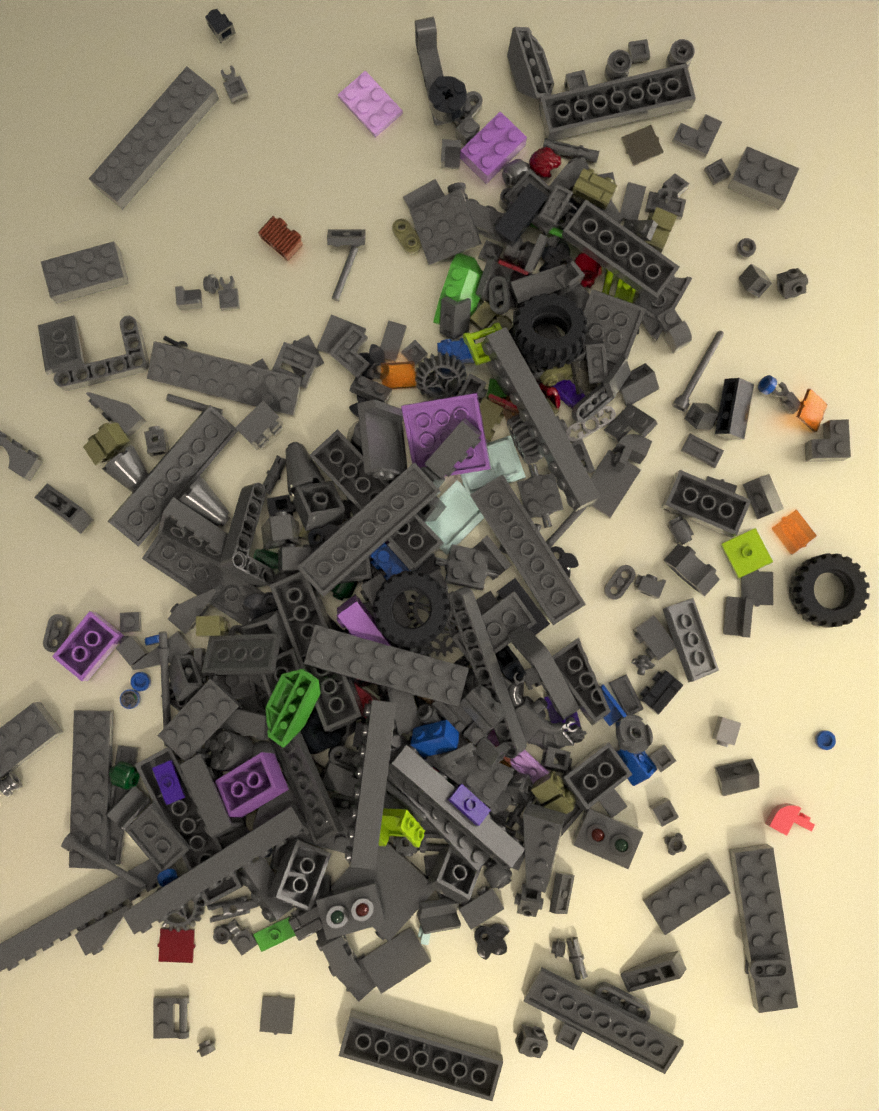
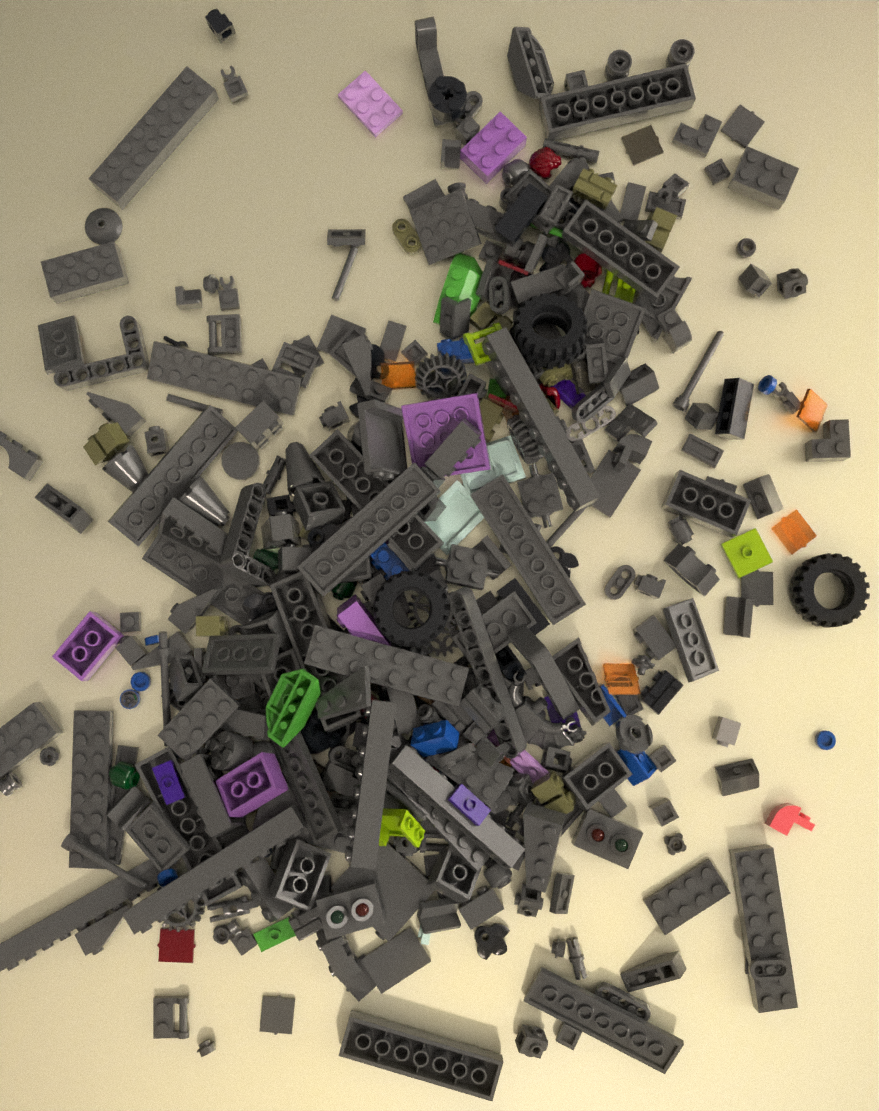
(44, 756): none -> dark grey plate
(54, 632): dark grey plate -> none
(109, 232): none -> dark grey dish
(230, 334): none -> dark grey plate
(240, 460): none -> dark grey tile
(280, 237): copper brick -> none
(334, 416): none -> dark grey brick
(347, 696): none -> dark grey wing
(360, 358): none -> dark grey slope
(621, 679): none -> clear orange piece
(639, 50): dark grey plate -> none
(742, 126): none -> dark grey piece

